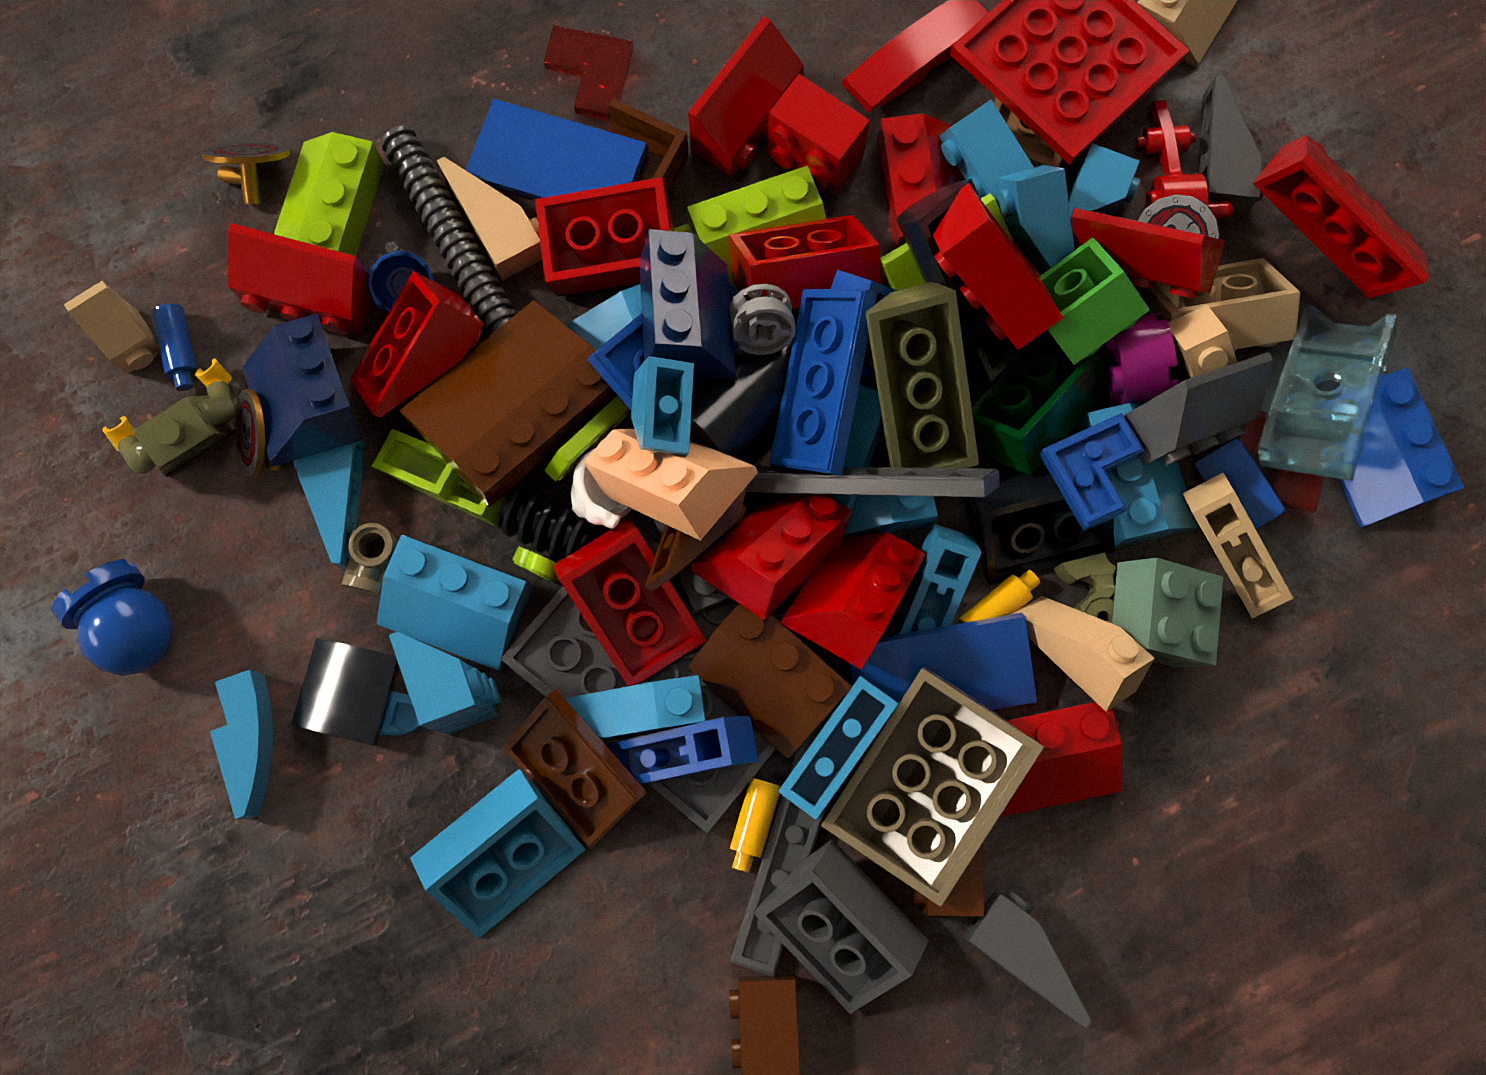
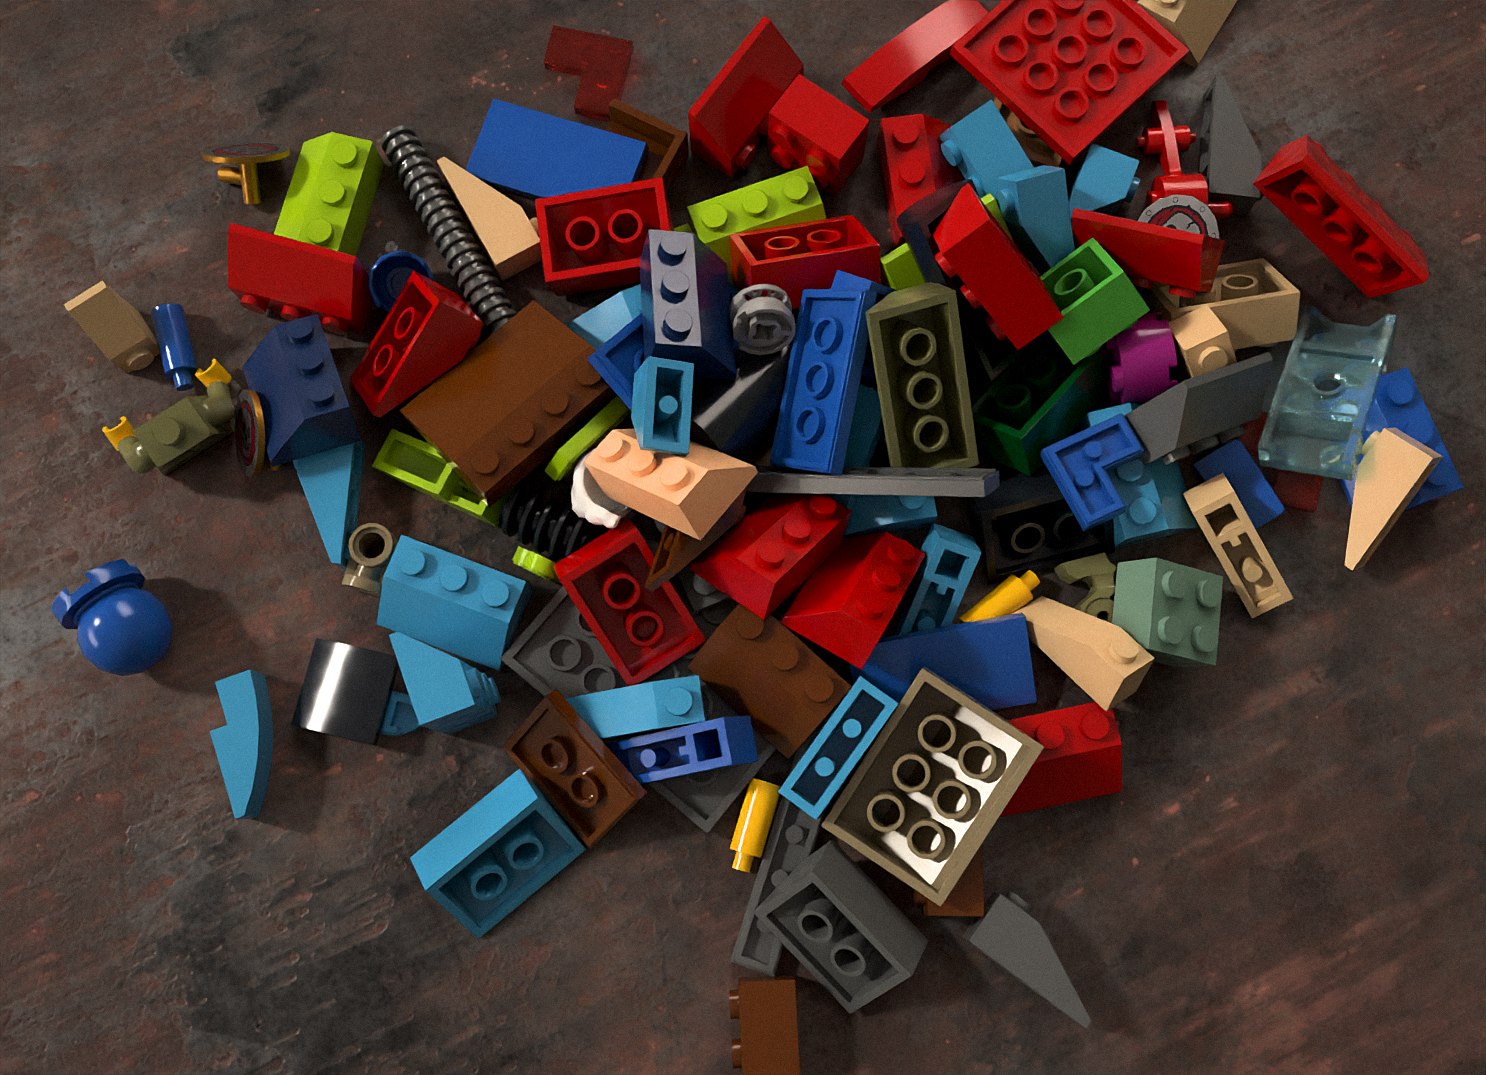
(1384, 486): none -> tan slope

